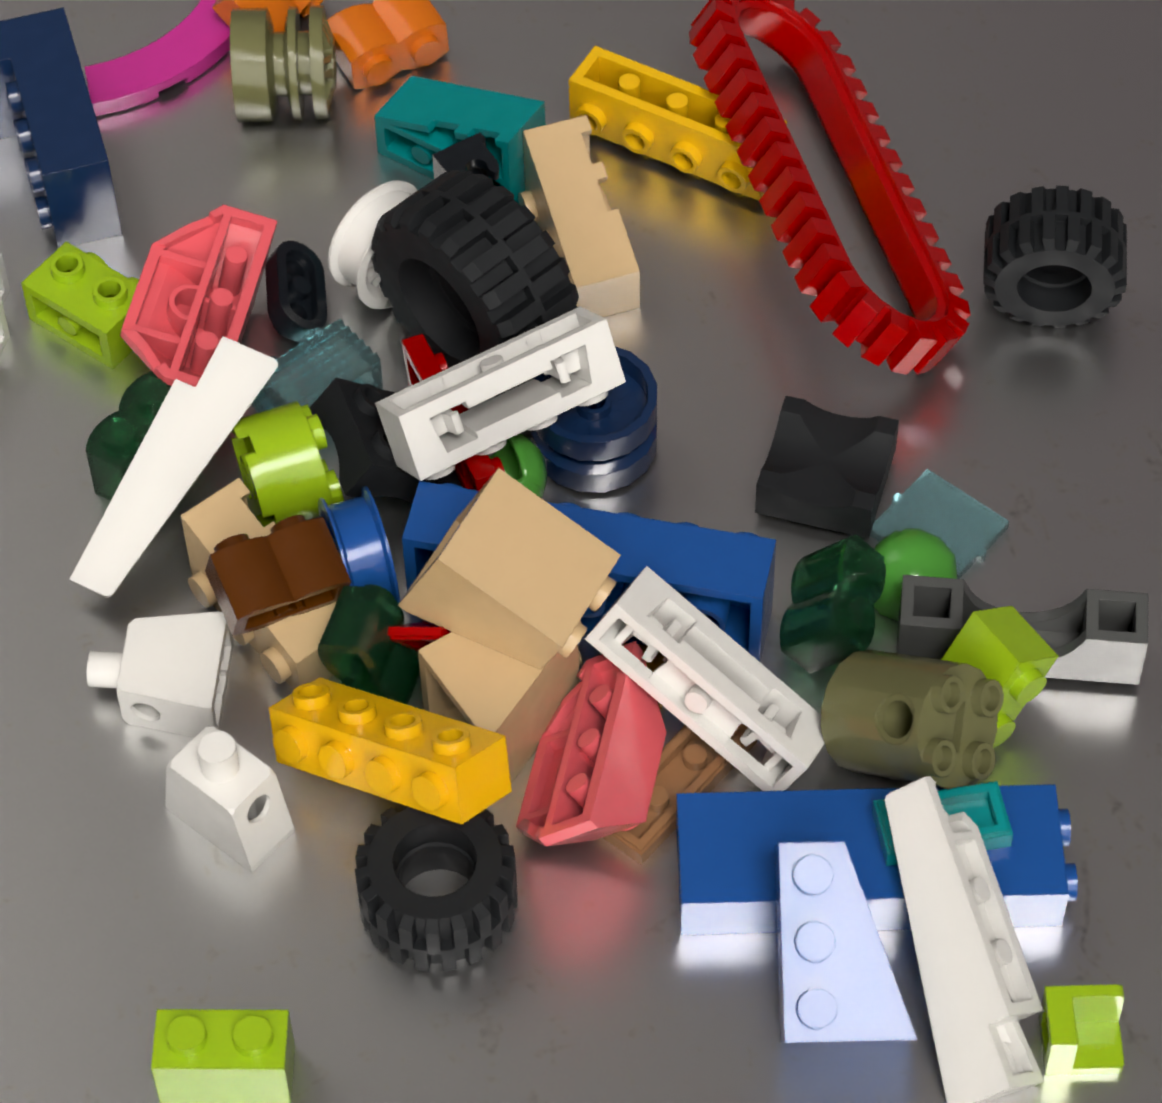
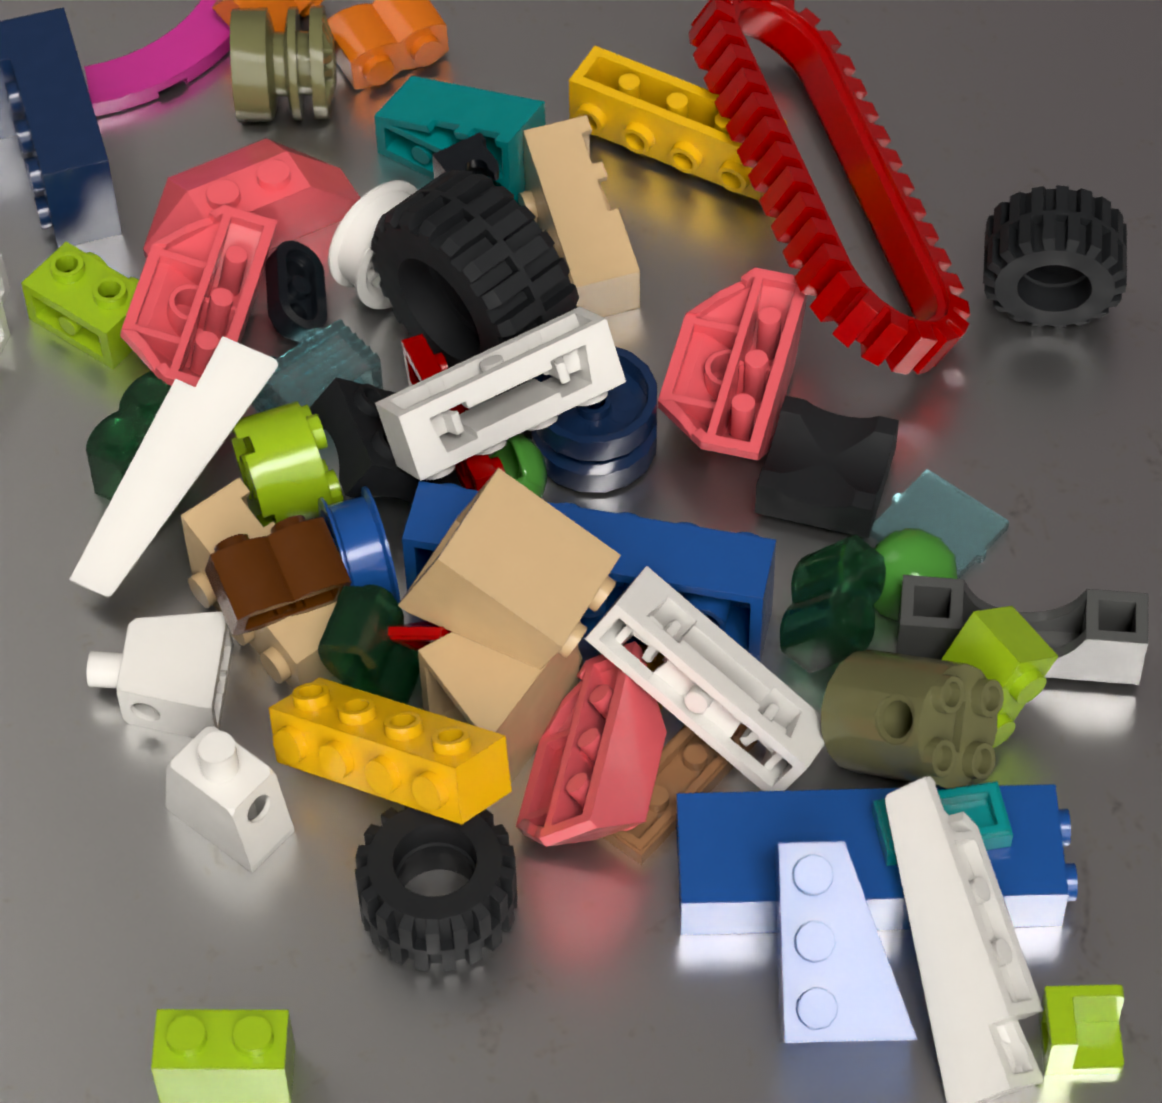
(259, 180): none -> coral wedge
(736, 364): none -> coral wedge

